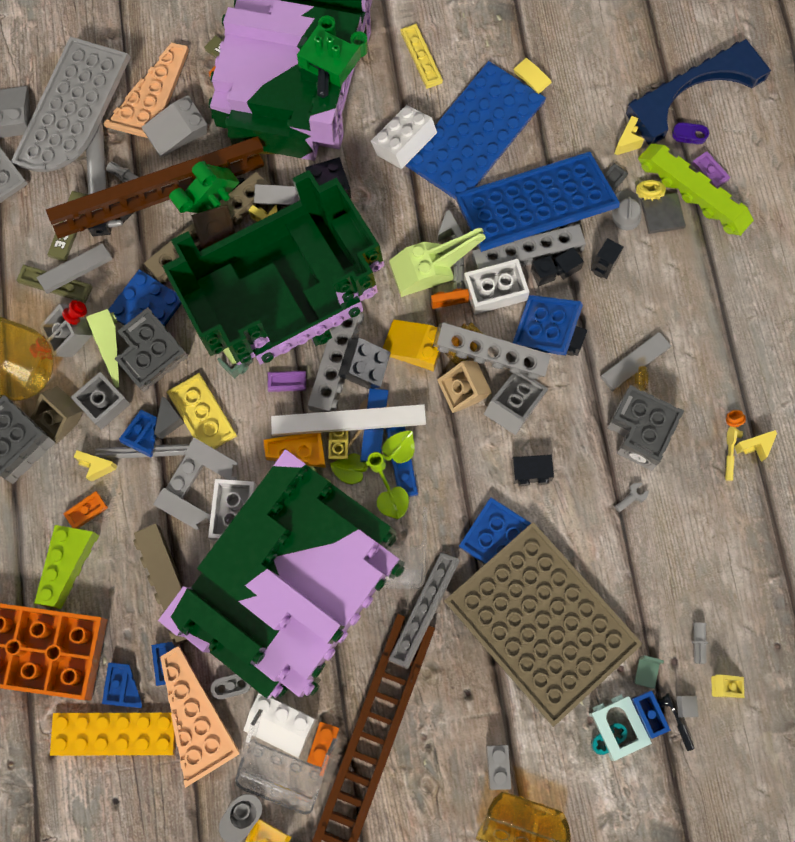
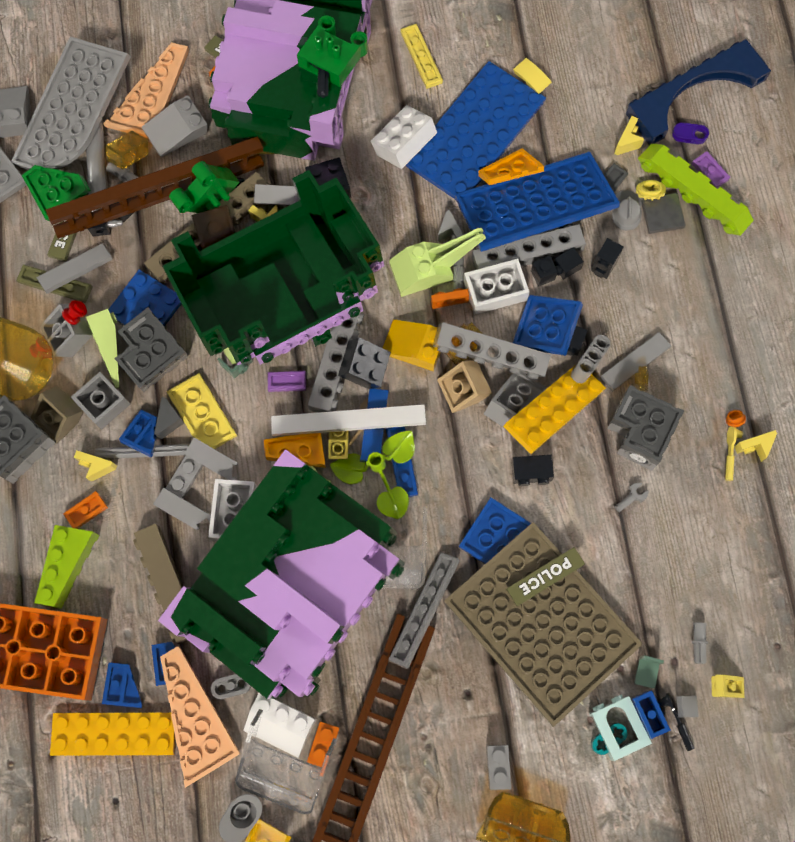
(54, 187): none -> green plate
(127, 149): none -> clear yellow brick
(511, 167): none -> light orange wing
(545, 576): none -> olive tile
(552, 410): none -> yellow plate
(590, 359): none -> light grey beam

